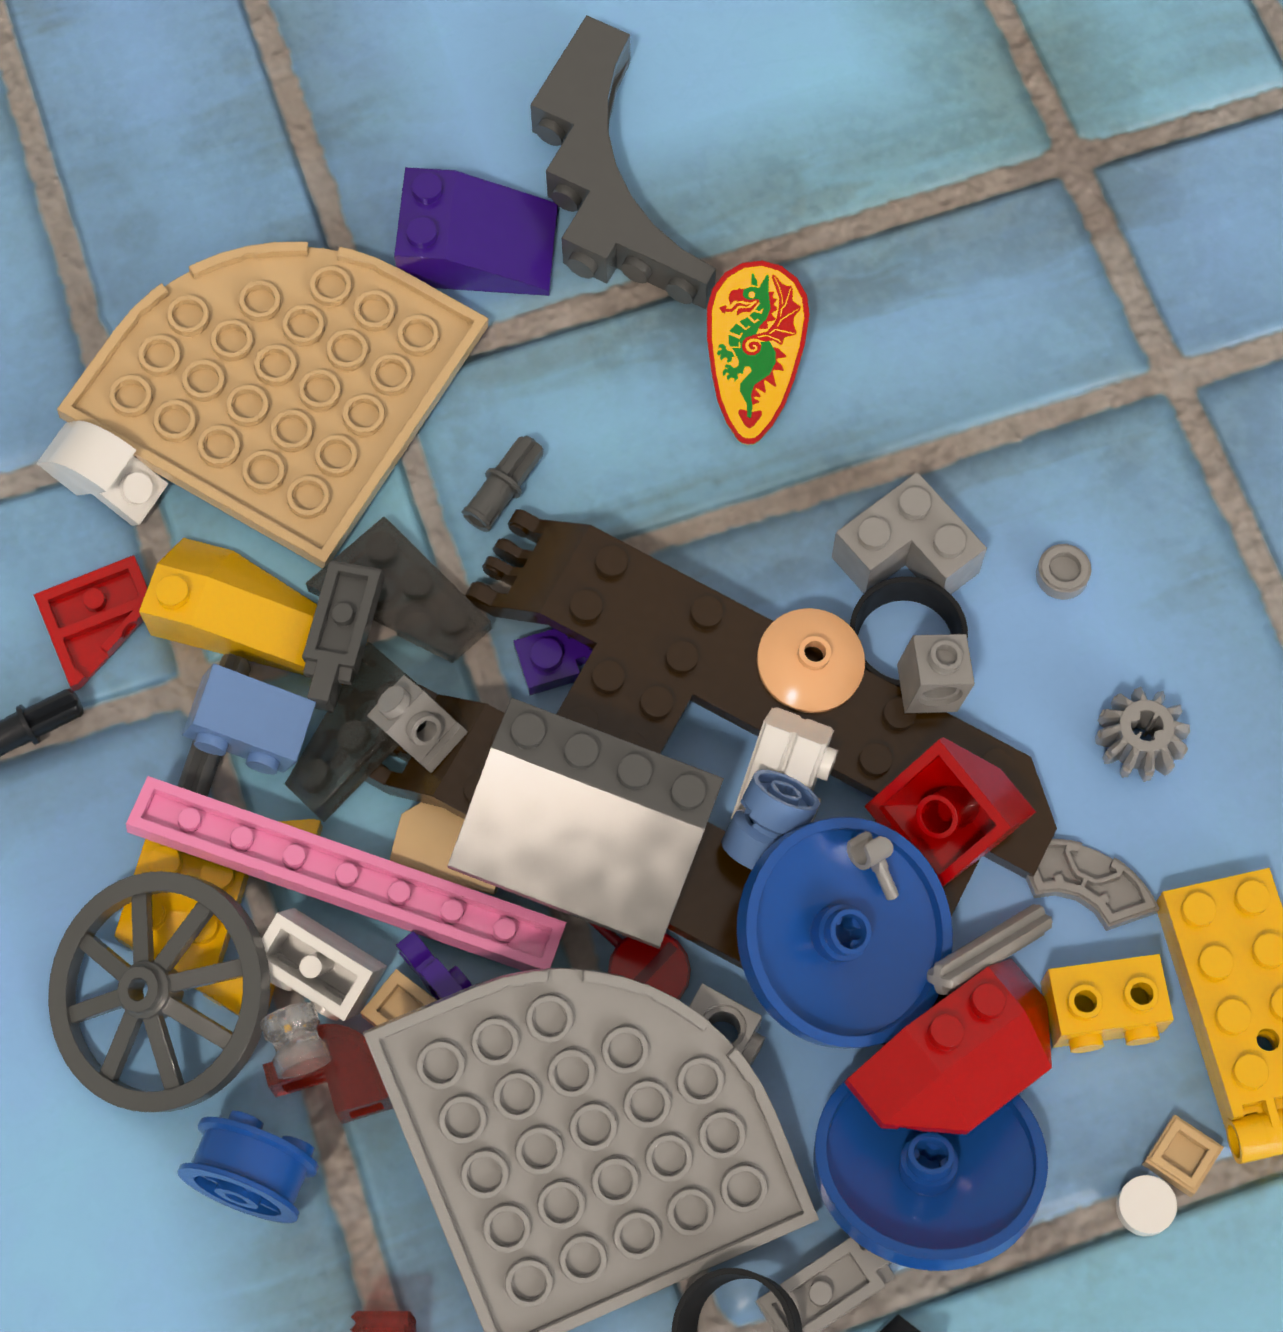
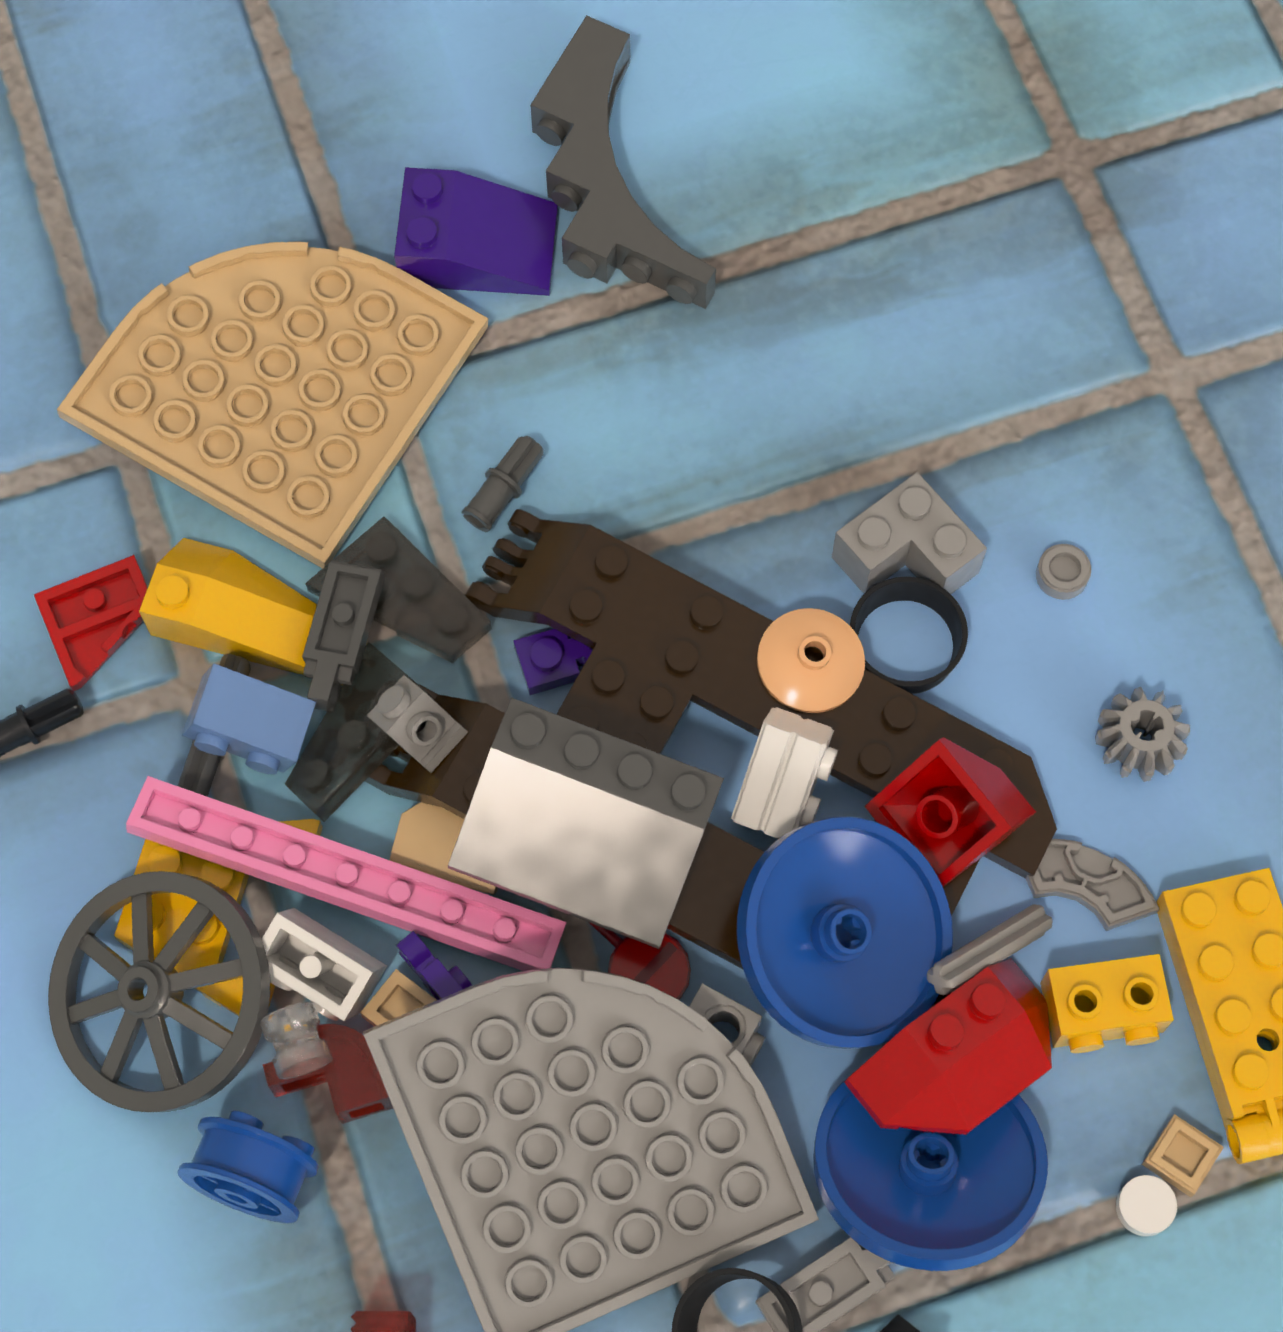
(102, 465): white brick -> none
(755, 344): shield -> none
(773, 808): medium blue wheel -> none
(872, 853): light grey hand -> none
(935, 673): light grey brick -> none

